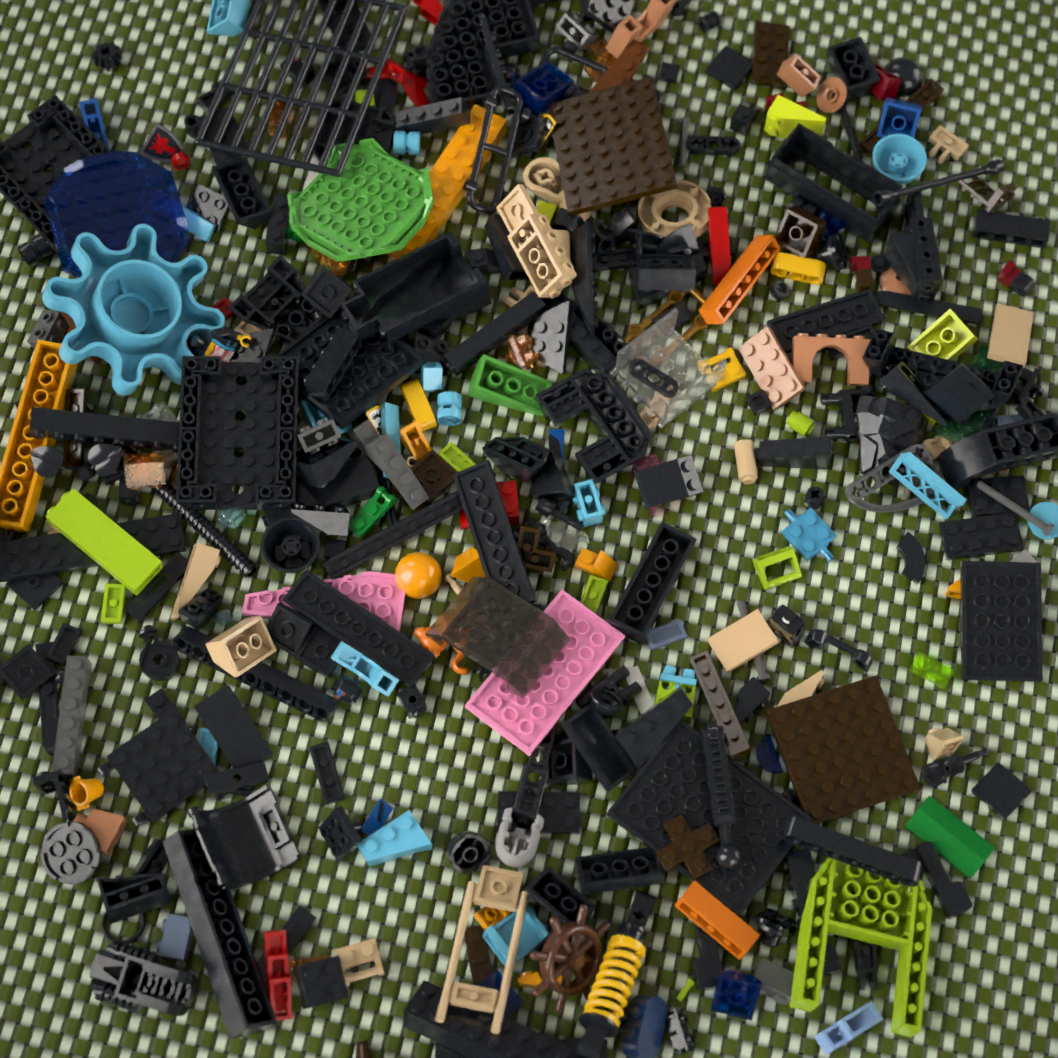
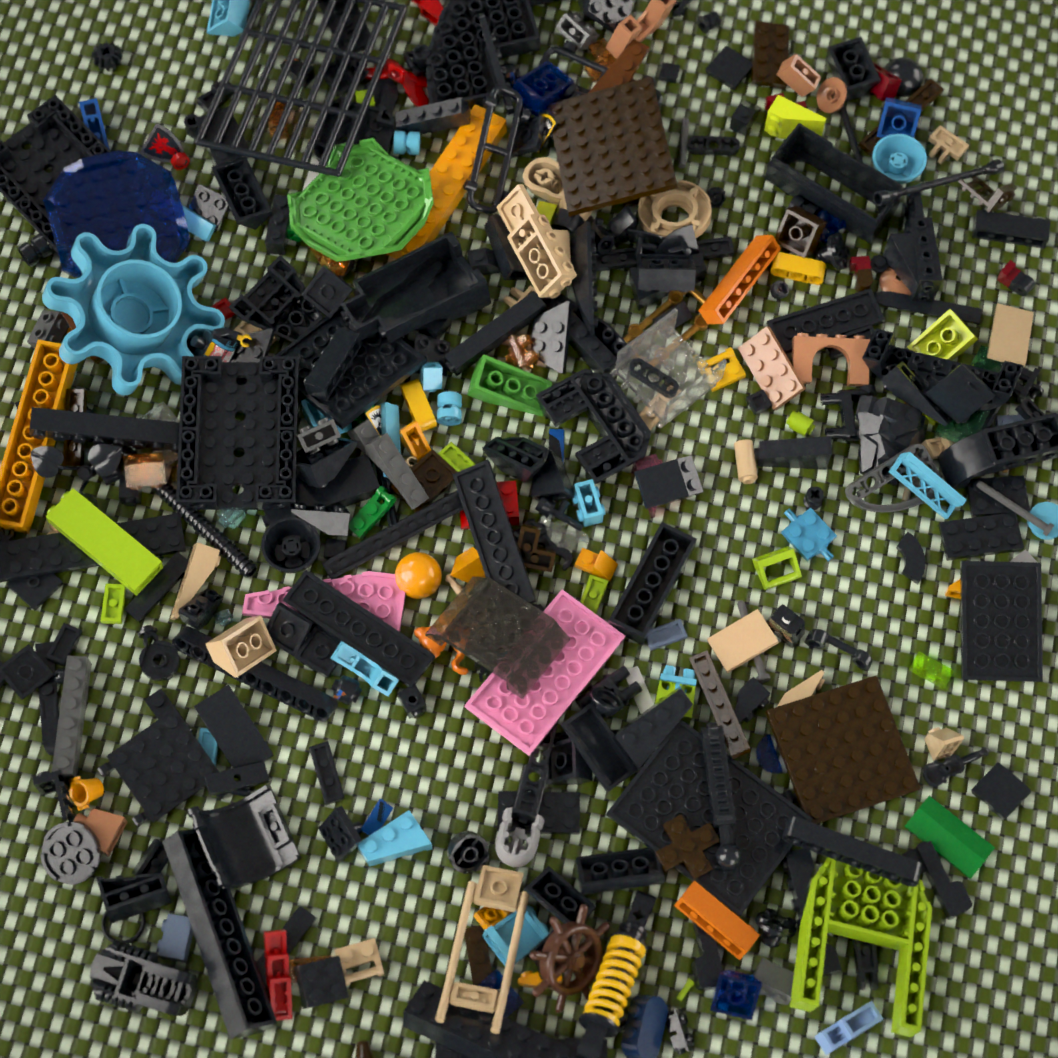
(719, 243): red slope -> none

